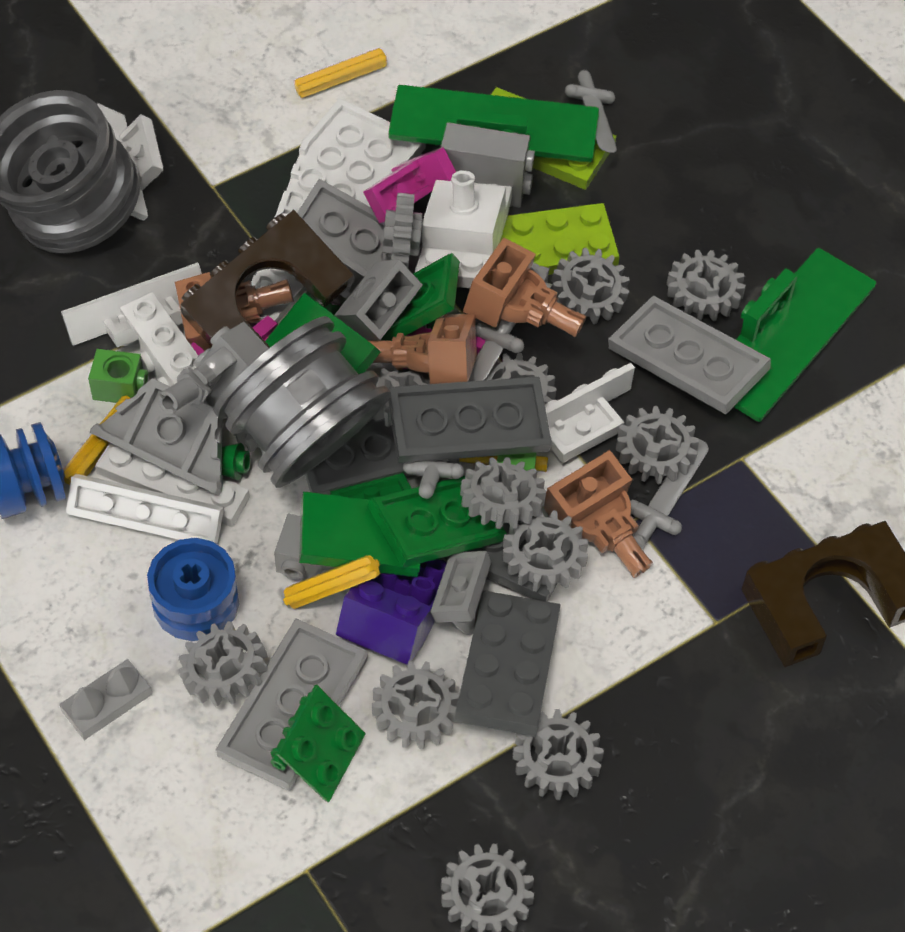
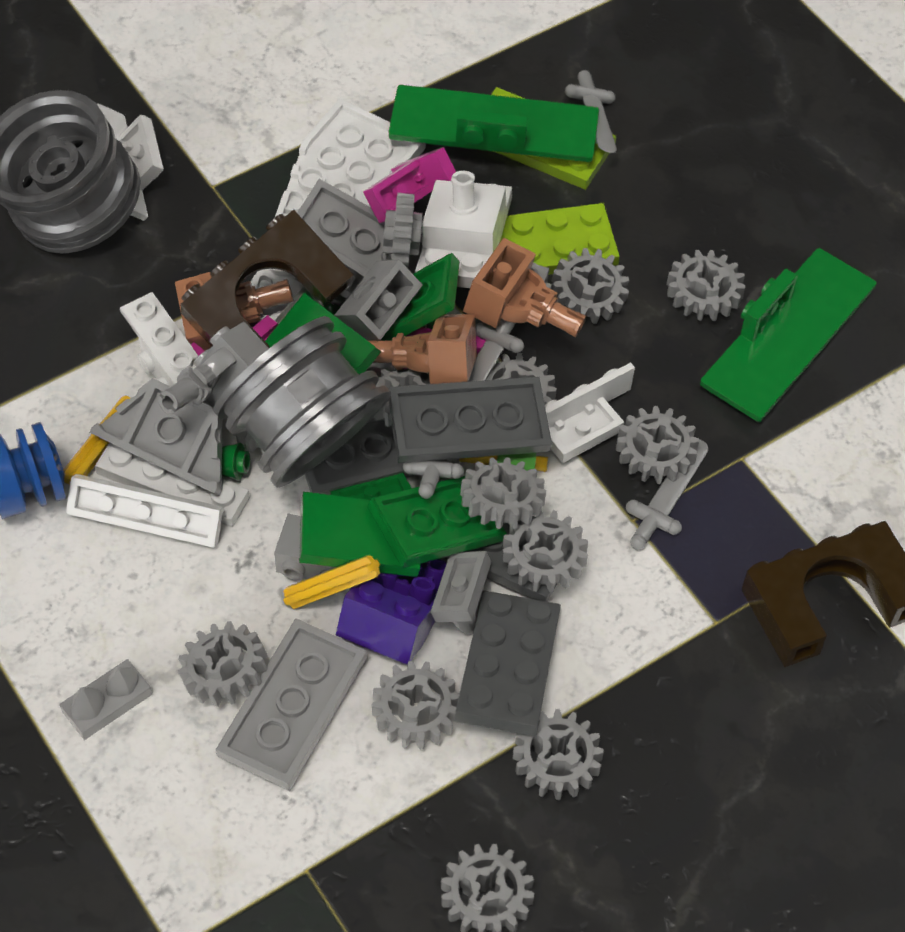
(104, 314): white bracket -> none
(107, 369): bright green brick -> none
(192, 588): blue wheel -> none
(318, 743): green hinge -> none
(340, 72): yellow axle -> none
(491, 157): light grey brick -> none
(600, 504): nougat brick -> none
(689, 354): light grey plate -> none

